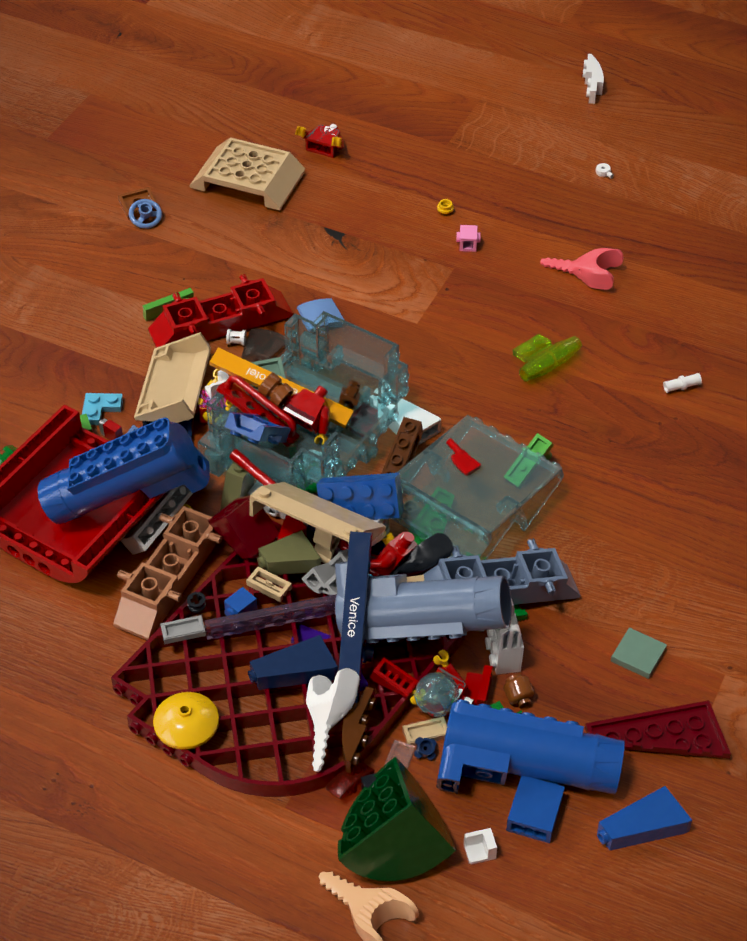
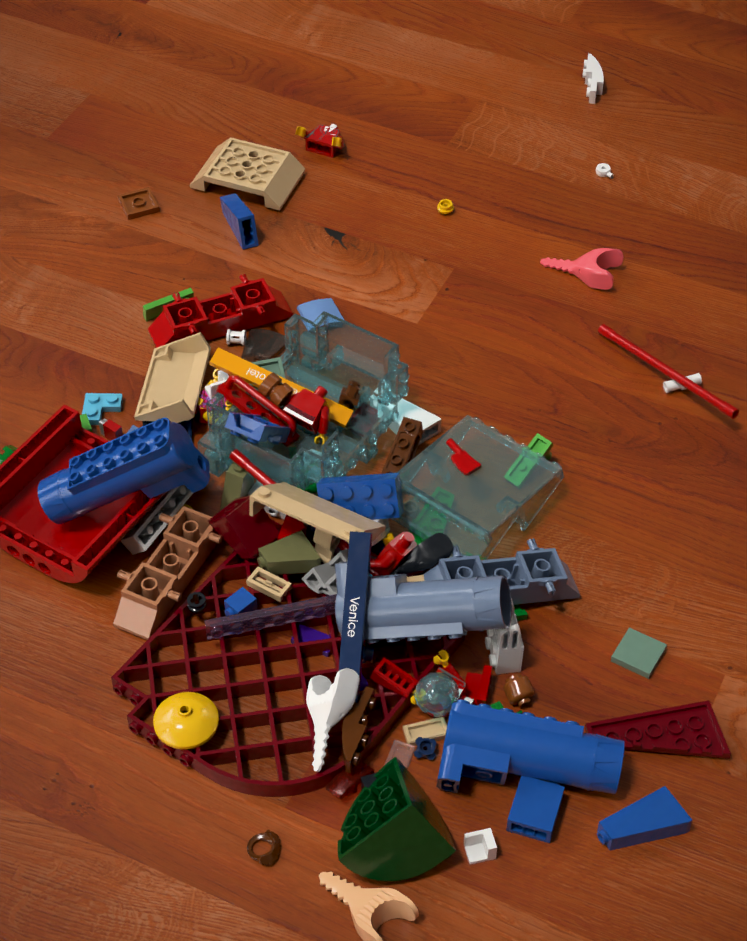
(145, 205): medium blue piece -> none
(183, 629): light grey tile -> none
(240, 220): none -> blue slope
(269, 857): none -> reddish brown piece
(293, 665): dark blue slope -> none
(468, 238): bright pink brick -> none
(544, 356): clear neon green plate -> none
(723, 406): none -> red piece

